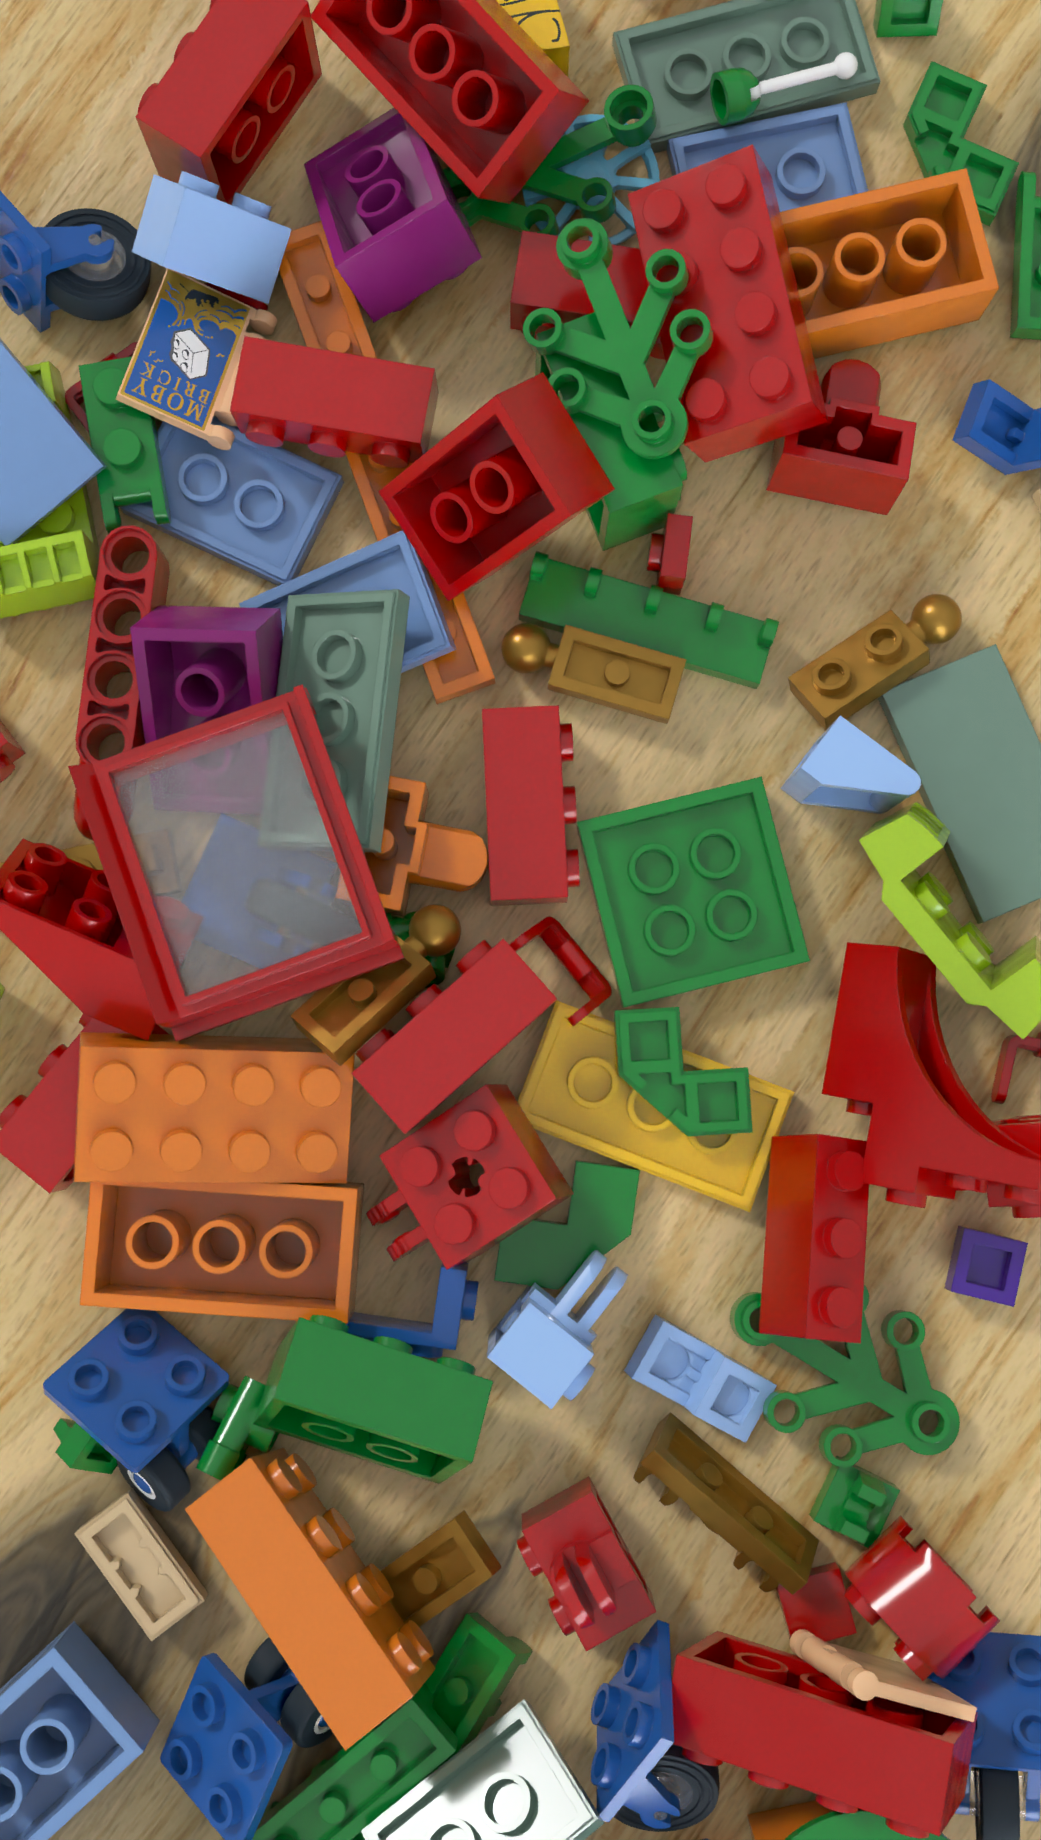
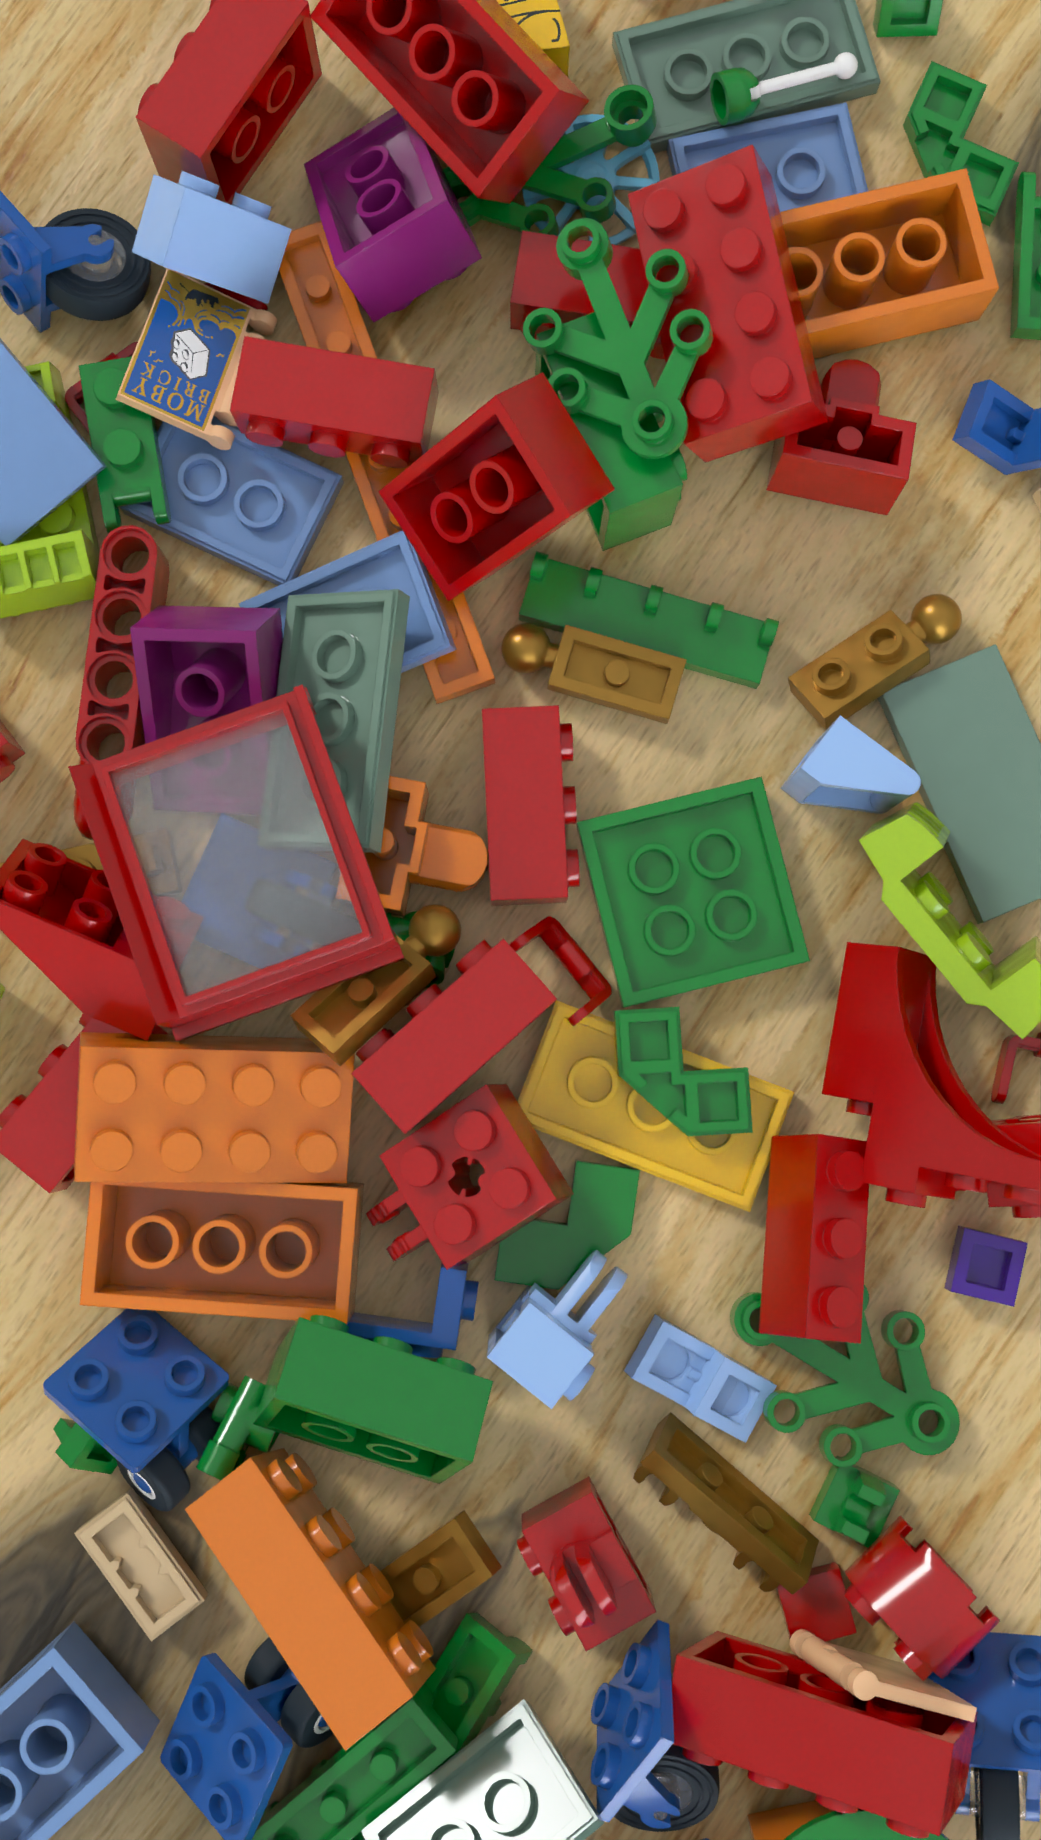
(670, 553): red plate -> none

